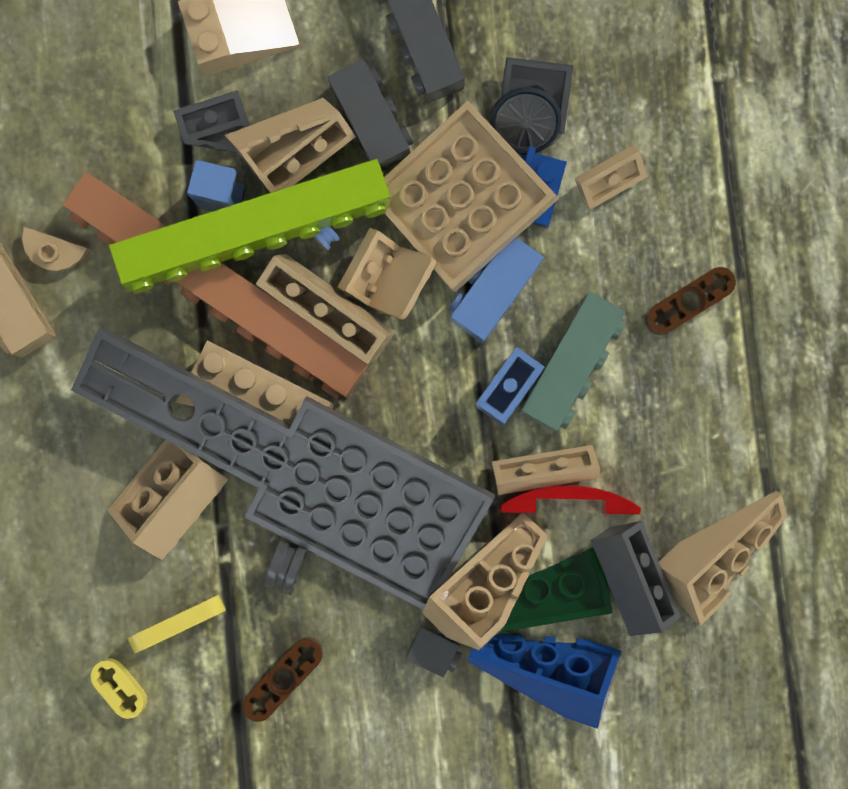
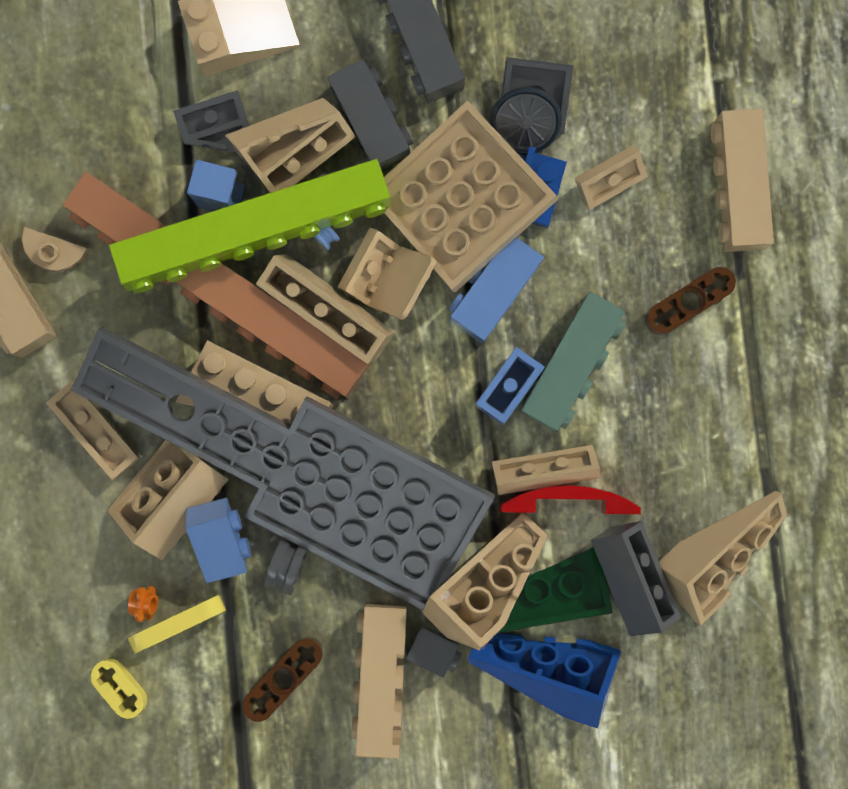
(93, 431): none -> tan plate
(143, 603): none -> orange plate
(217, 540): none -> medium blue brick
(381, 681): none -> tan wedge
(743, 180): none -> tan brick

